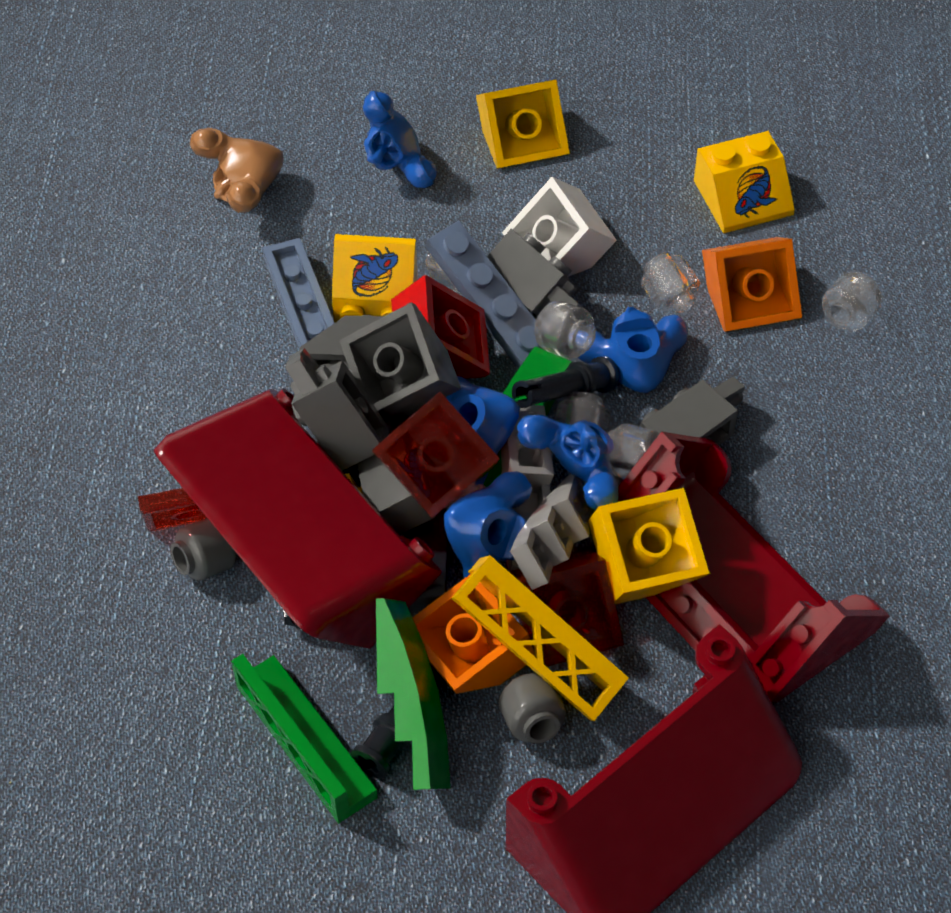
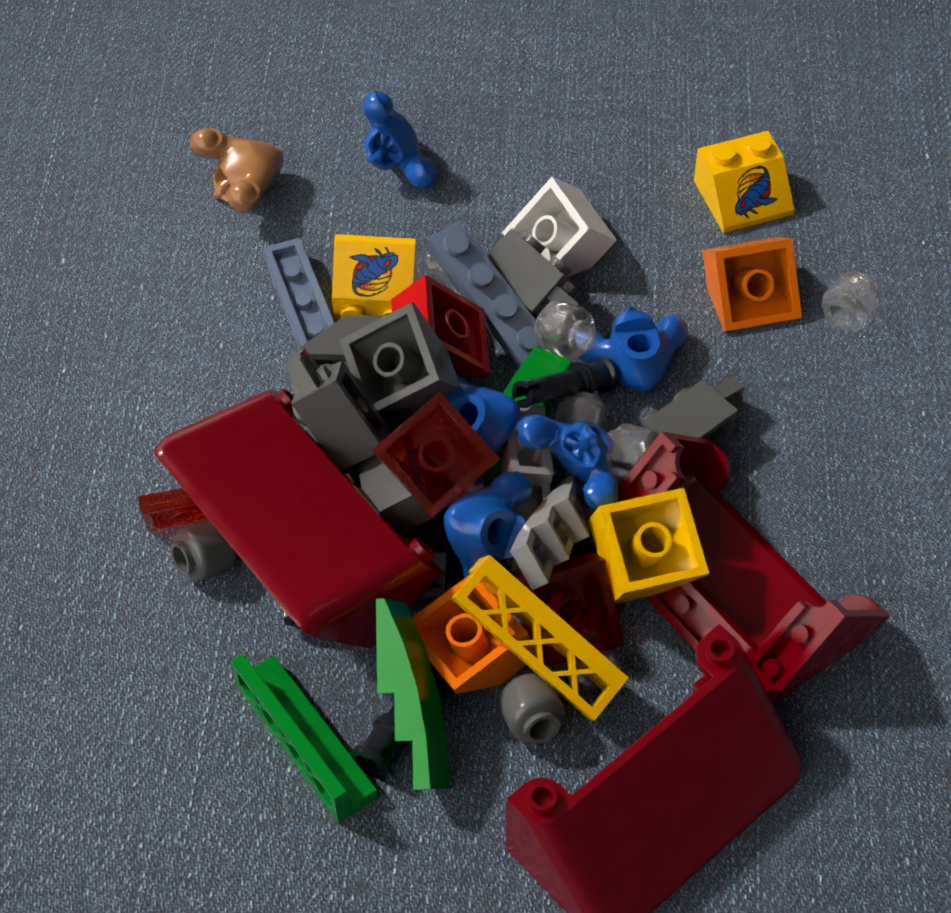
(523, 123): yellow slope -> none
(670, 282): clear head -> none

